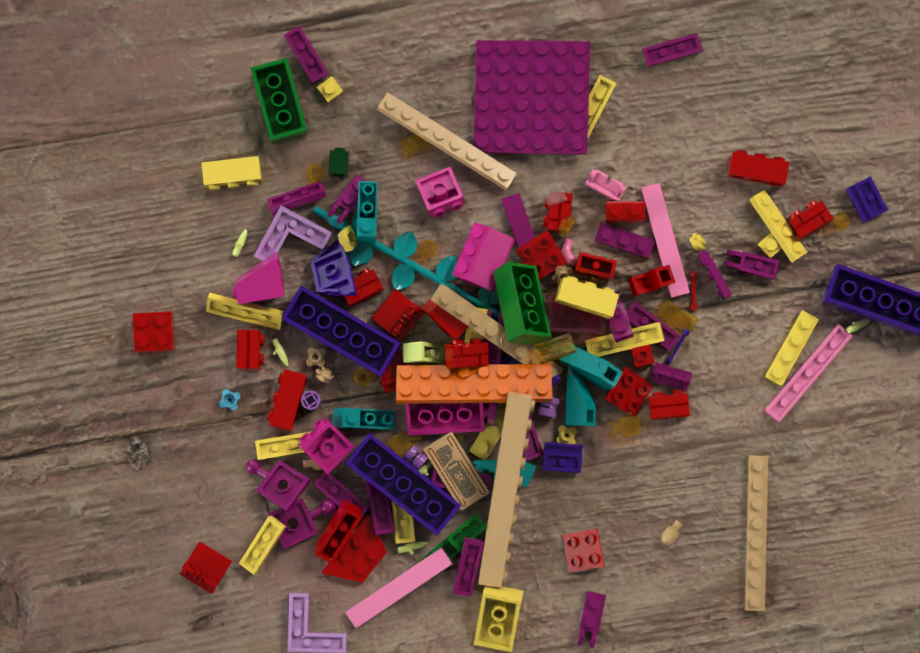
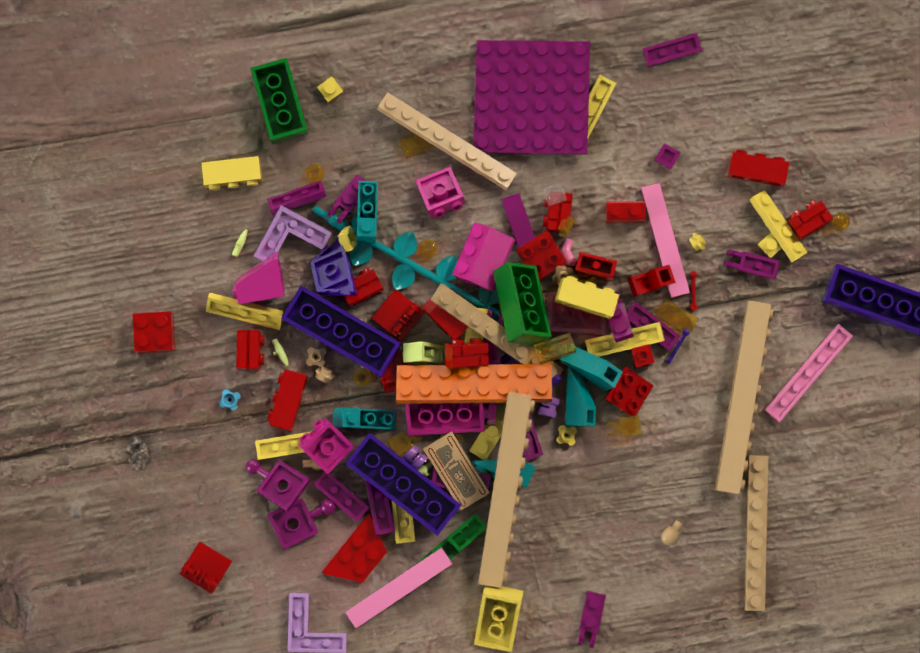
(262, 545): light yellow plate -> none
(306, 55): magenta plate -> none
(311, 403): medium lavender wheel -> none
(338, 531): red brick -> none
(339, 162): dark green brick -> none
(411, 547): yellowish green helmet -> none
(468, 567): magenta plate -> none
(562, 457): dark purple plate -> none
(583, 550): red hinge -> none
(612, 189): bright pink hinge -> none
(624, 240): magenta plate -> none
(667, 156): none -> magenta plate
(668, 406): red brick -> none
(671, 376): magenta hinge -> none
(713, 273): magenta hinge -> none
(743, 397): none -> tan brick
(791, 348): light yellow plate -> none
(856, 325): yellowish green helmet -> none
(866, 199): dark purple plate -> none

